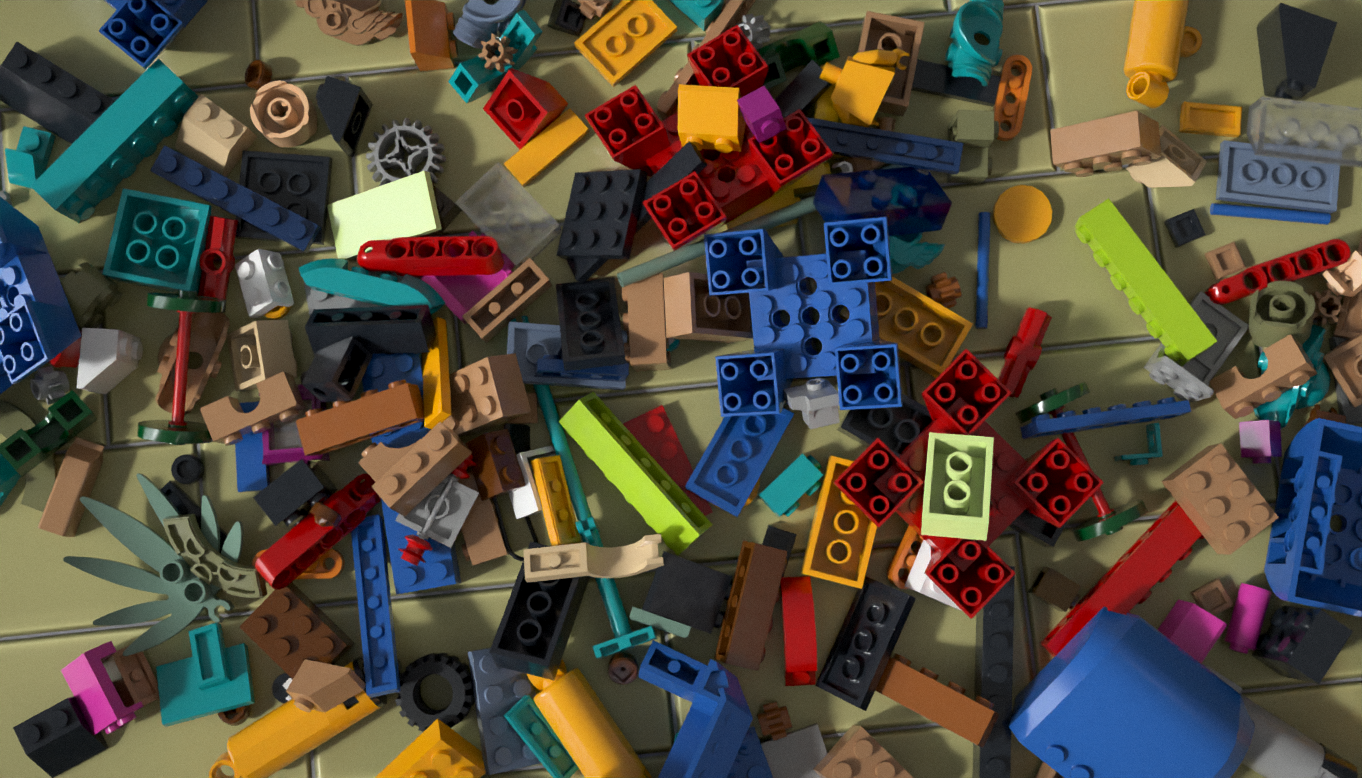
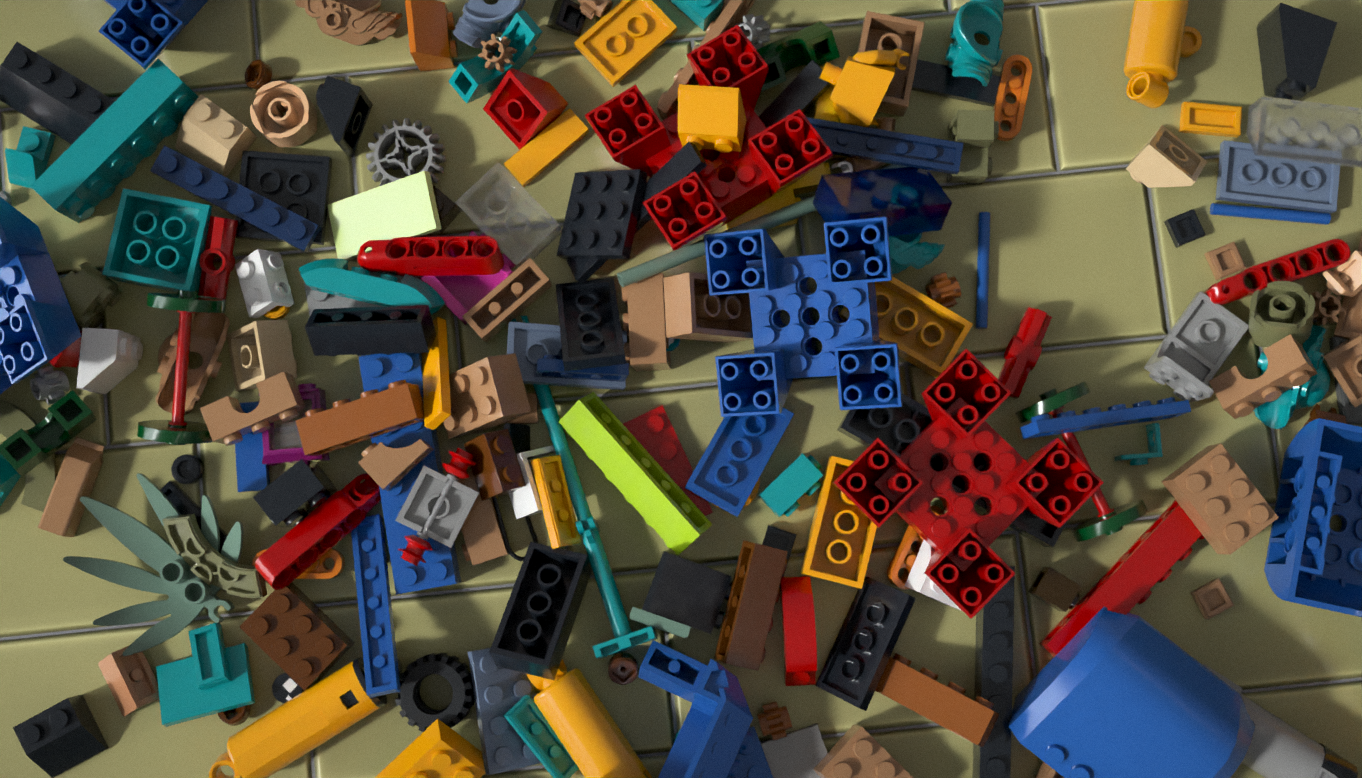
(96, 692): dark pink panel -> none
(323, 686): medium nougat slope -> none
(324, 515): reddish brown tile -> none
(337, 371): black torso -> none
(421, 469): medium nougat brick -> none
(592, 561): tan piece -> none
(761, 114): magenta brick -> none
(817, 402): light grey brick -> none
(957, 486): yellowish green brick -> none
(1022, 214): light orange tile -> none
(1106, 144): medium nougat brick -> none
(1144, 283): lime brick -> none
(1192, 629): dark pink slope -> none
(1247, 618): dark pink brick -> none
(1260, 440): brick -> none
(1301, 643): black brick -> none

